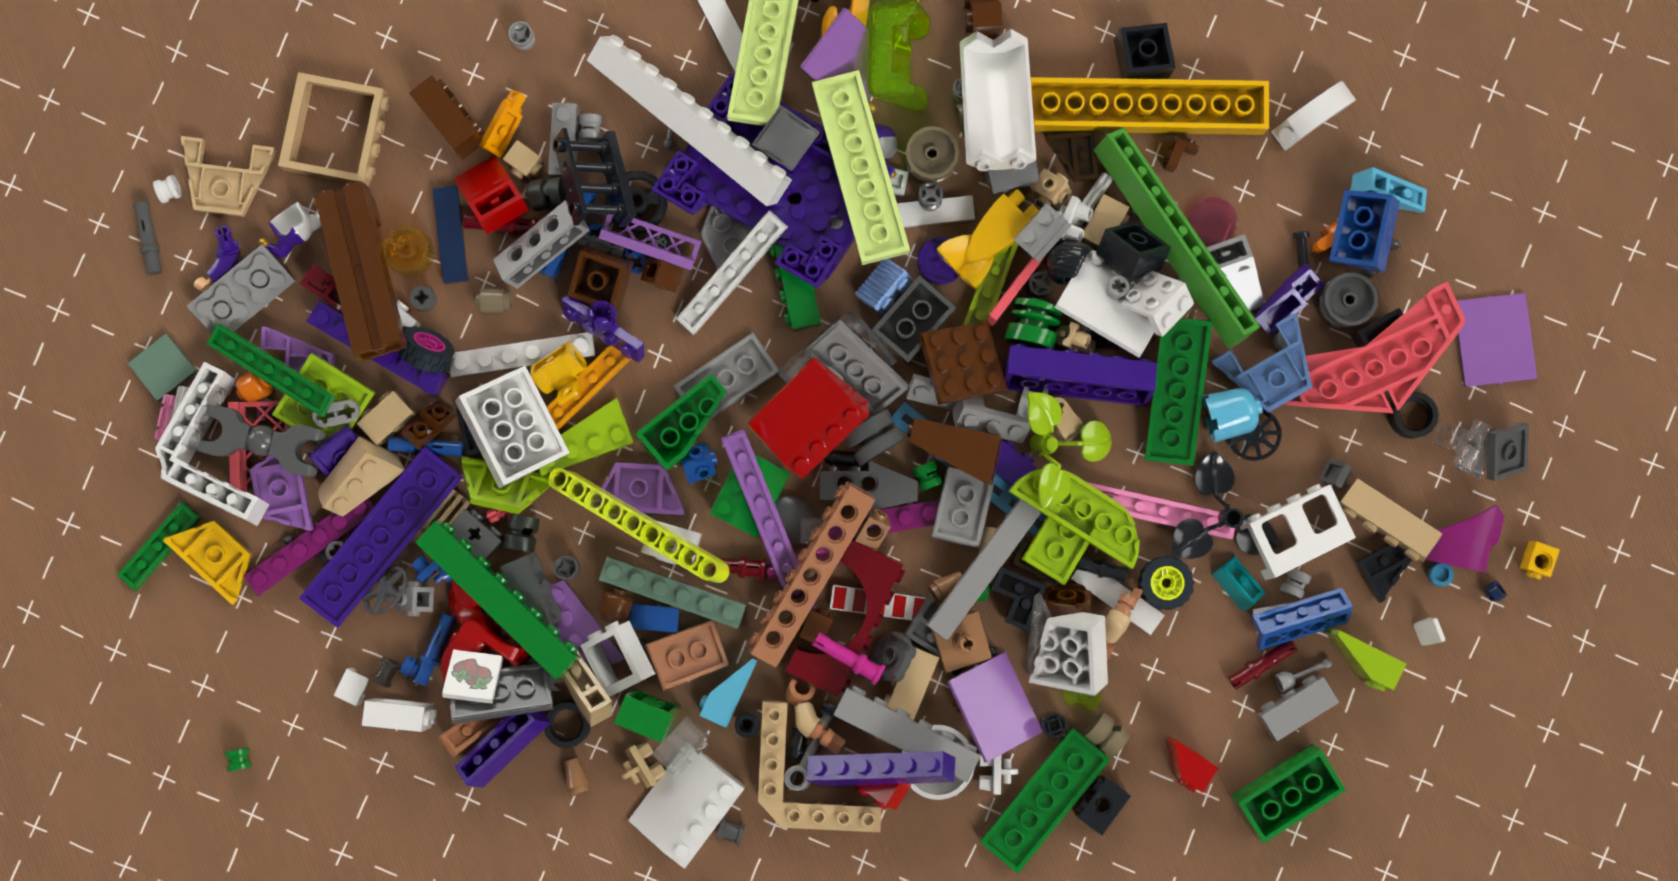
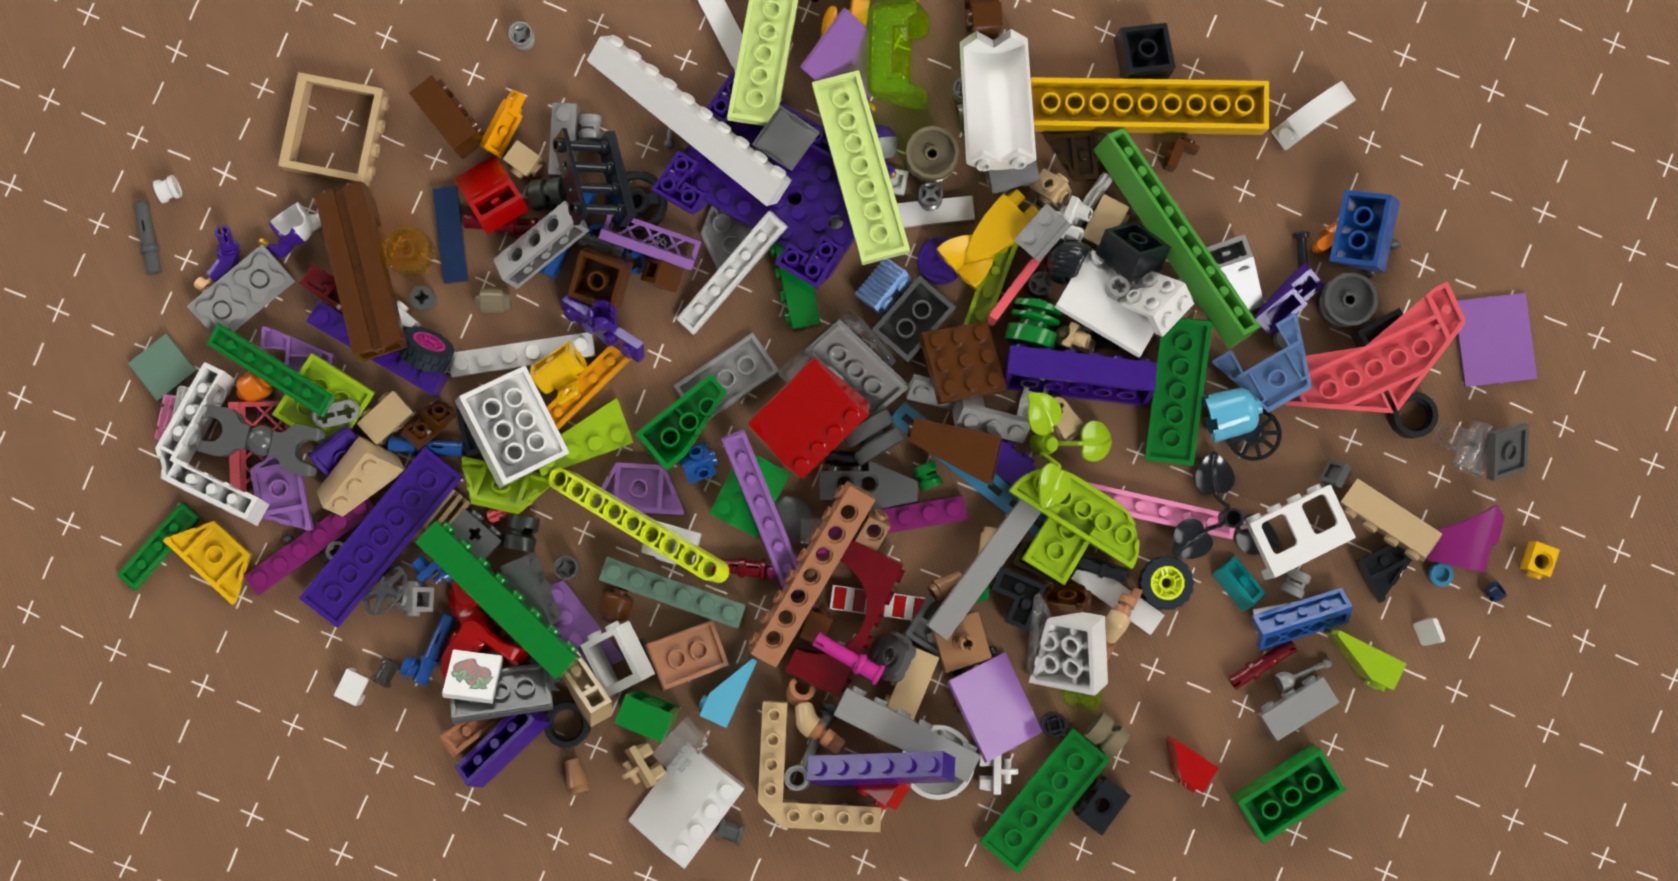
(220, 187): tan wing -> none
(238, 759): green wheel -> none
(398, 714): white window -> none
(654, 618): blue slope -> none
(744, 731): black cone -> none
(796, 744): black pin -> none
(962, 509): light grey tile -> none
(1213, 220): clear pink tile -> none
(1376, 181): medium azure slope -> none

